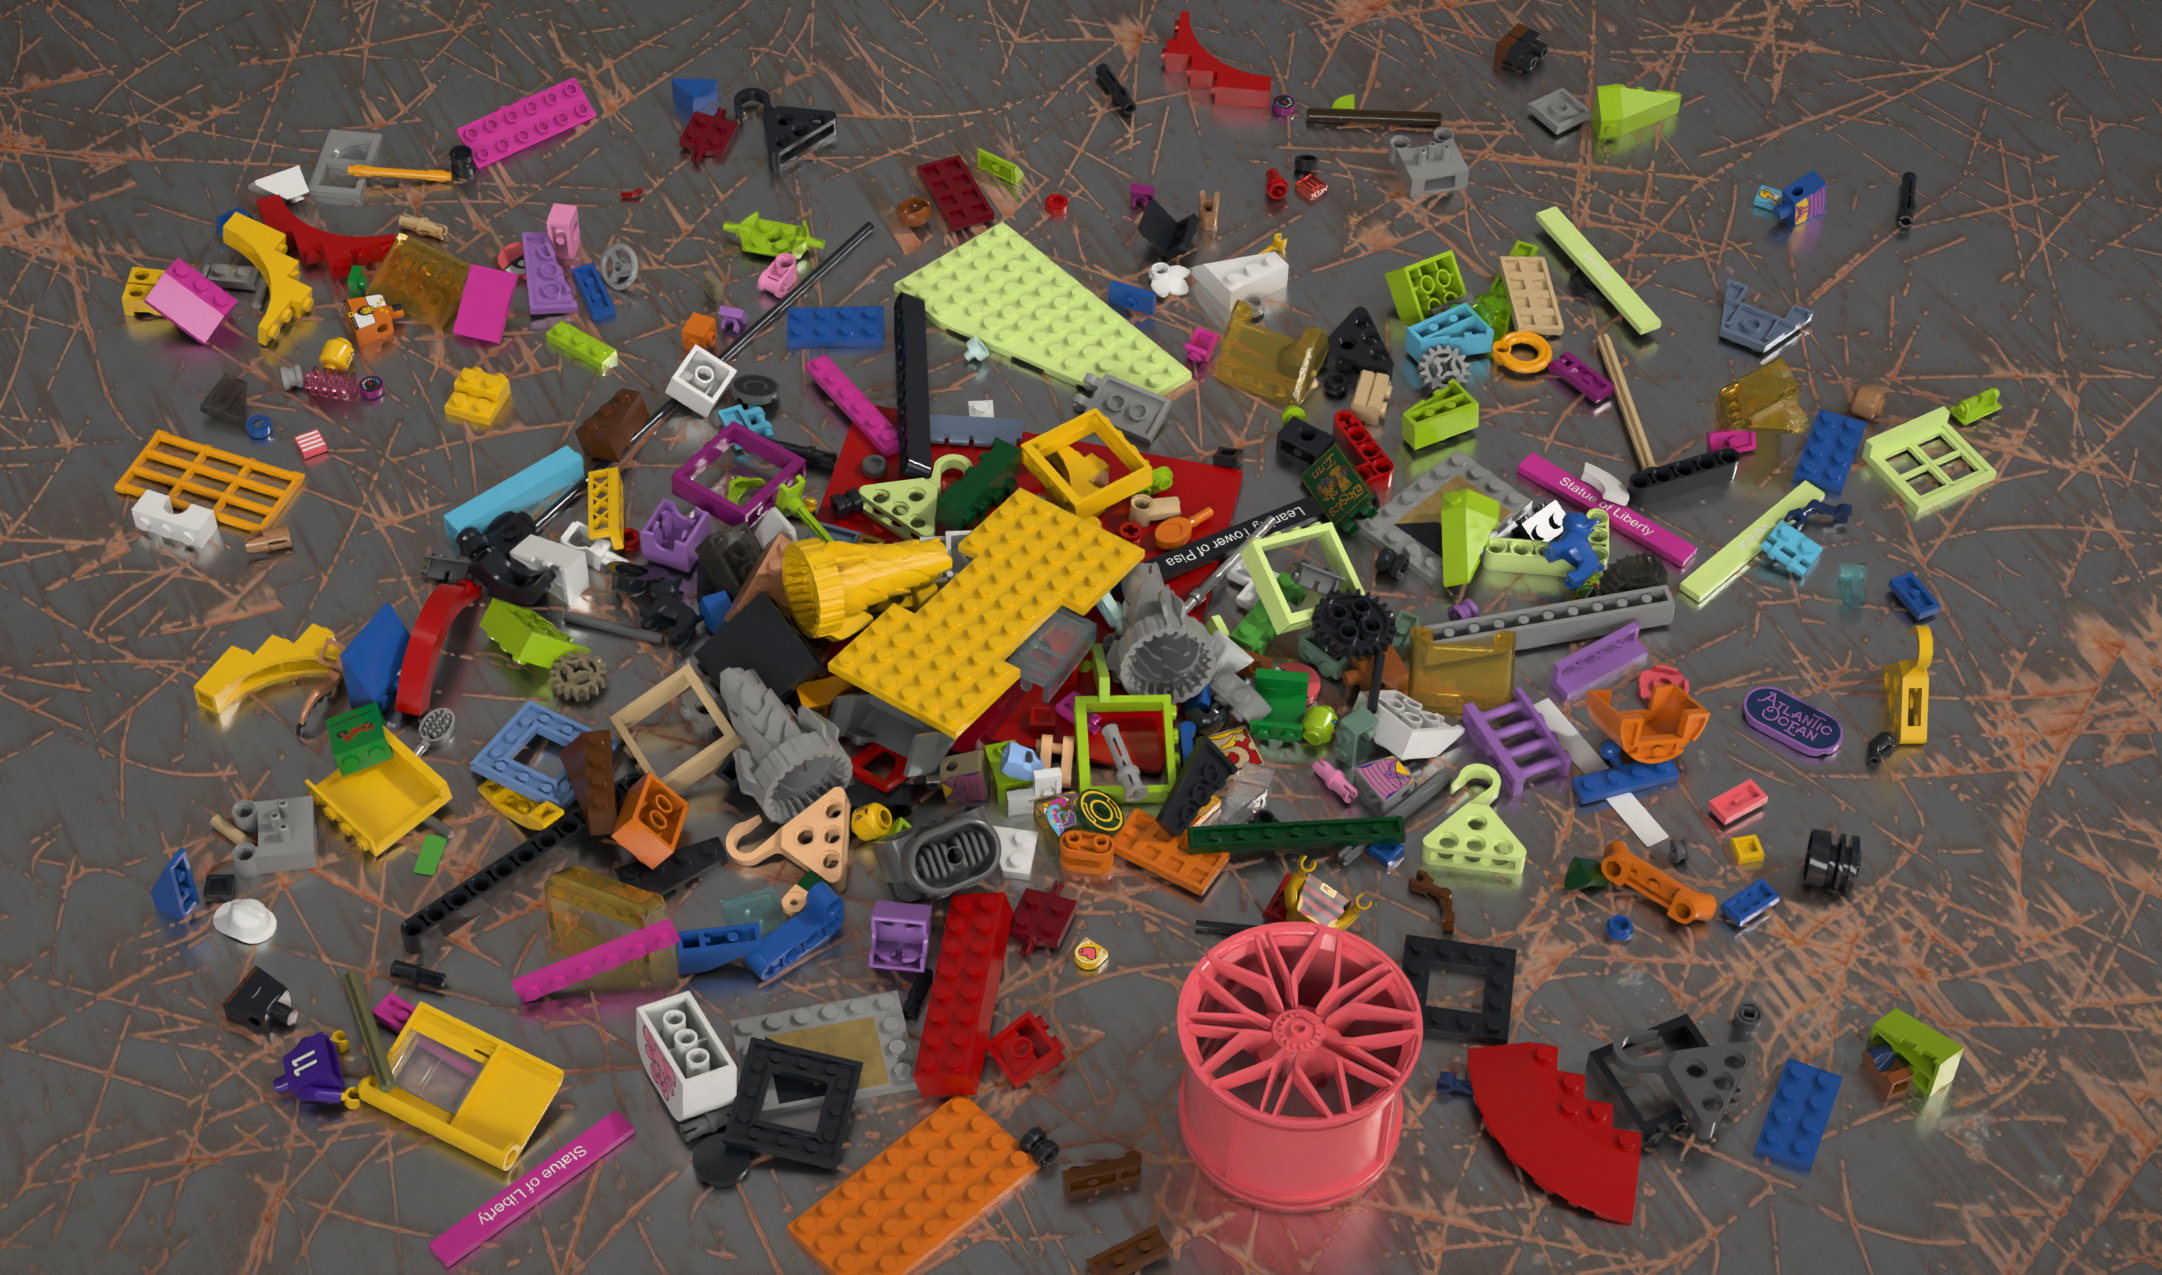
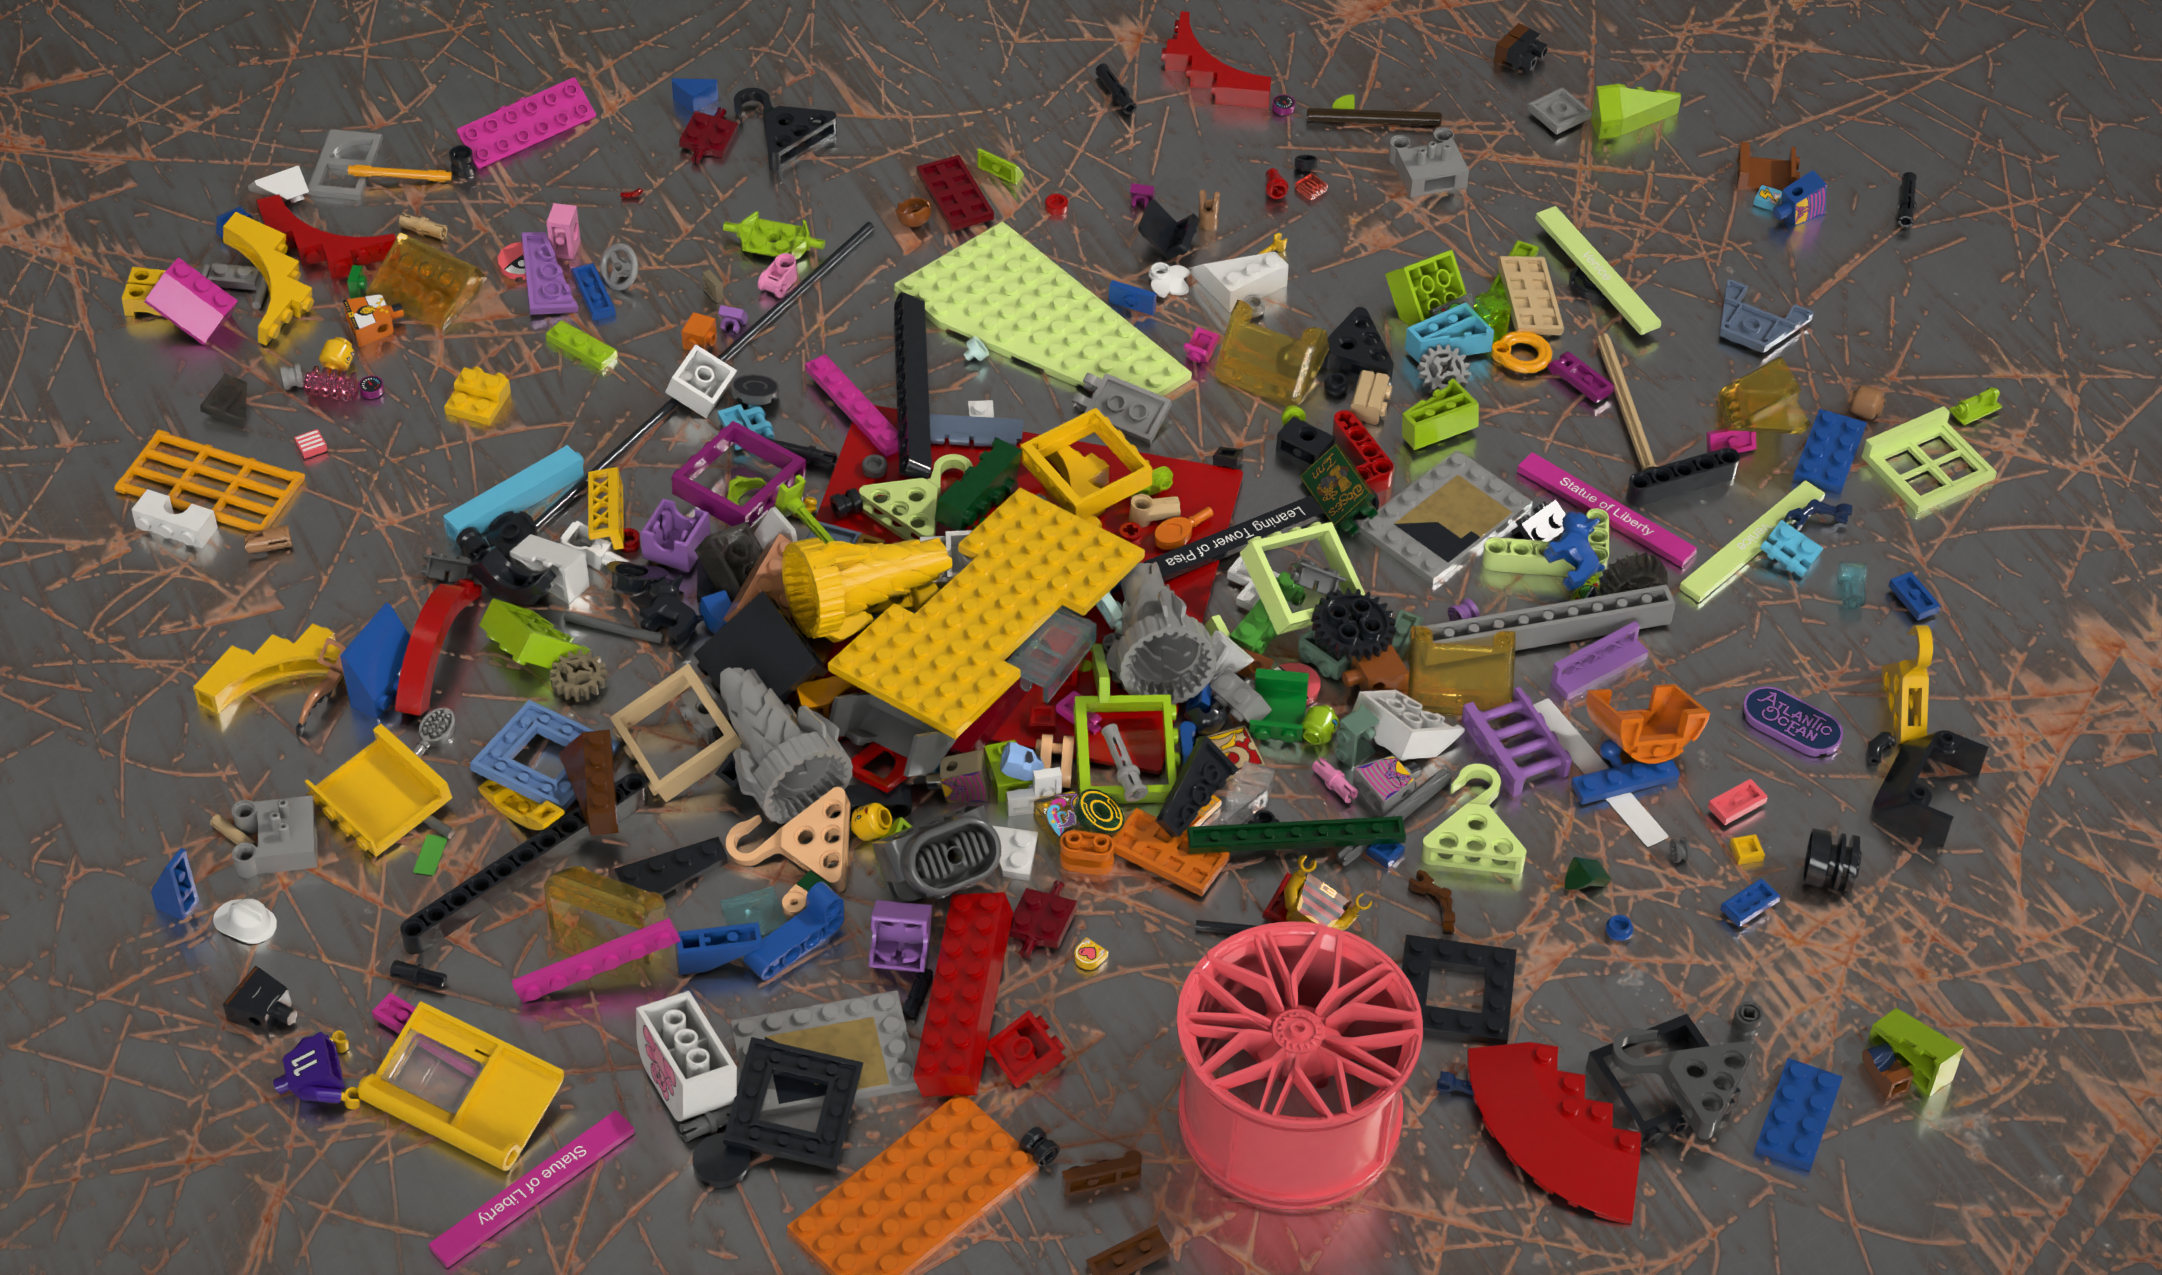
(219, 887): black tile -> none
(259, 426): blue tile -> none
(358, 739): green panel -> none
(369, 1031): olive axle -> none
(485, 304): dark pink tile -> none
(613, 426): reddish brown wedge -> none
(650, 820): orange brick -> none
(835, 327): blue plate -> none
(1199, 594): light grey bar -> none
(1376, 680): black bar -> none
(1393, 563): black wheel -> none
(1465, 532): lime wedge -> none
(1607, 484): white tile -> none
(1659, 676): coral tile -> none
(1683, 903): orange plate -> none
(1757, 171): none -> dark orange panel
(1907, 803): none -> black windscreen

